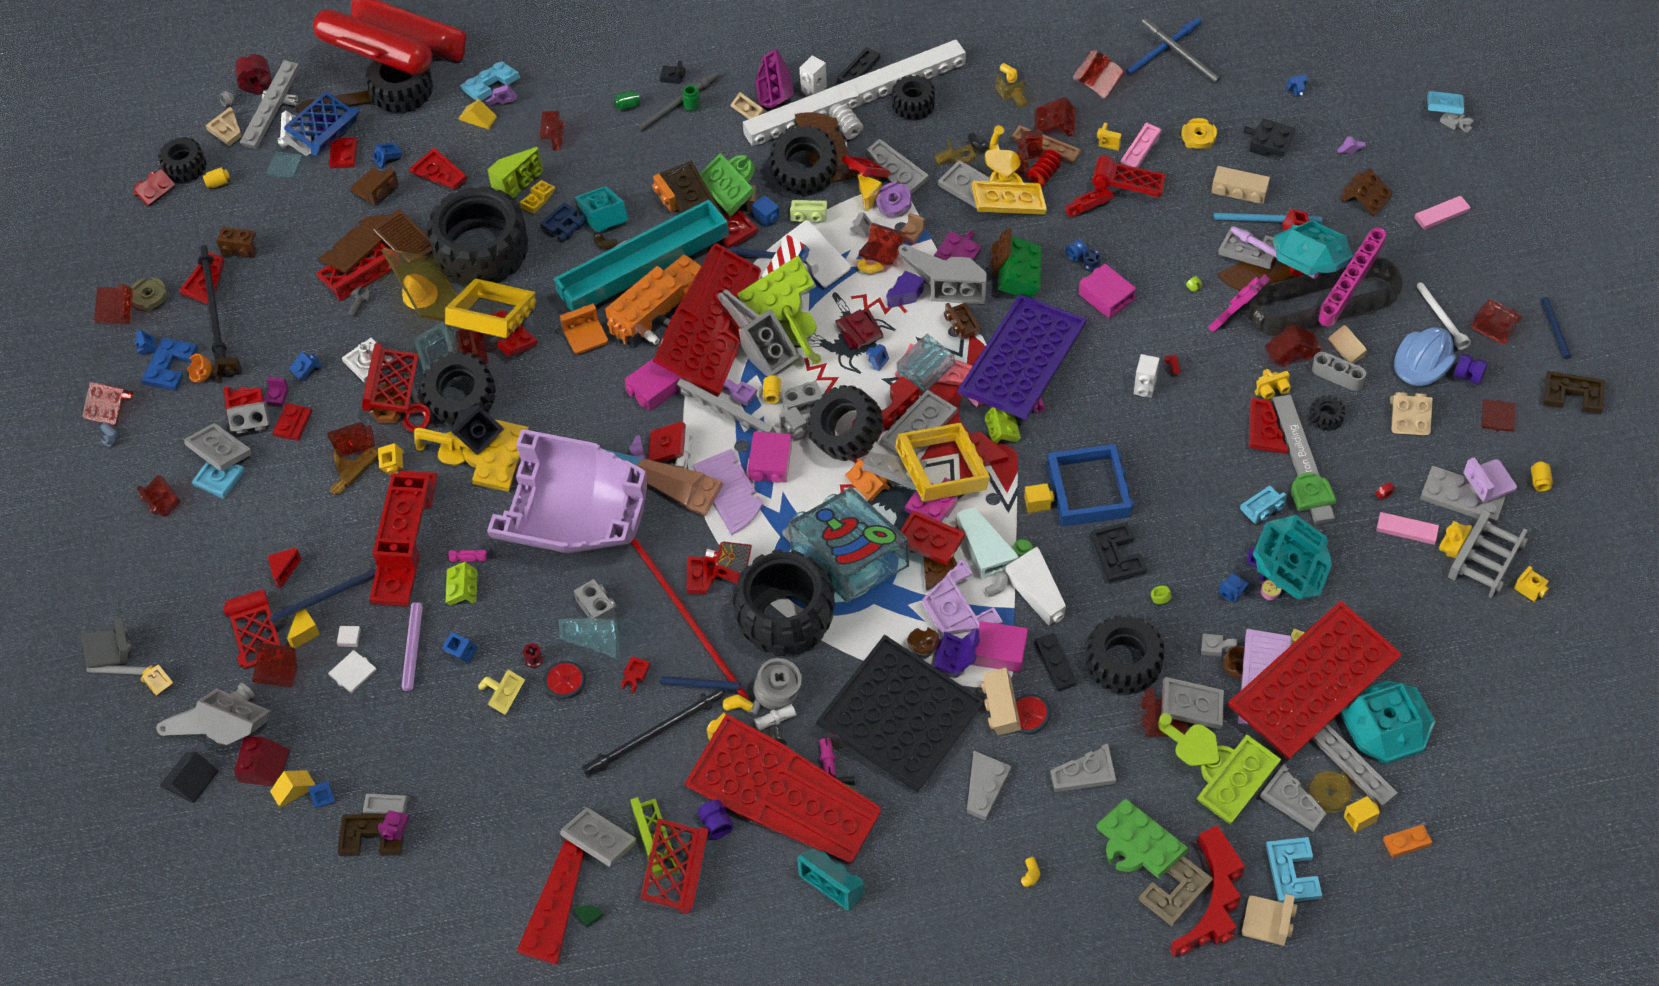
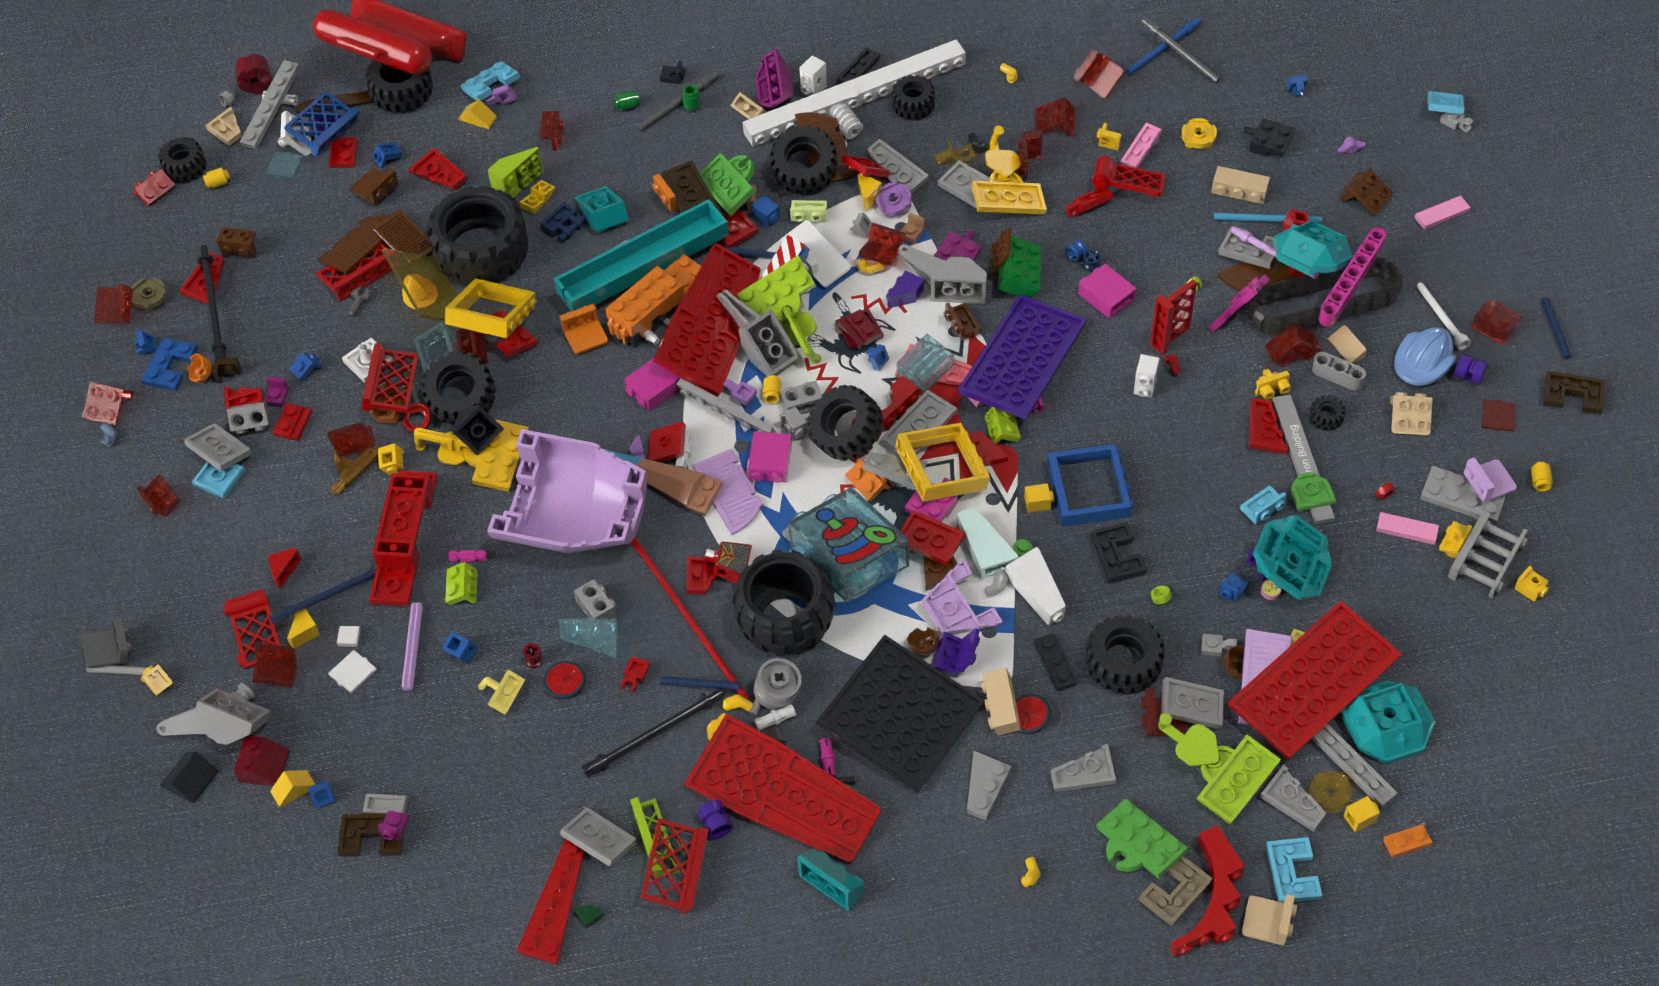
(602, 242): dark brown arm -> none
(1001, 646): dark pink brick -> none
(1012, 91): clear yellow bracket -> none
(1045, 167): red piece -> none
(1068, 153): medium nougat tile -> none
(1173, 318): none -> red fence

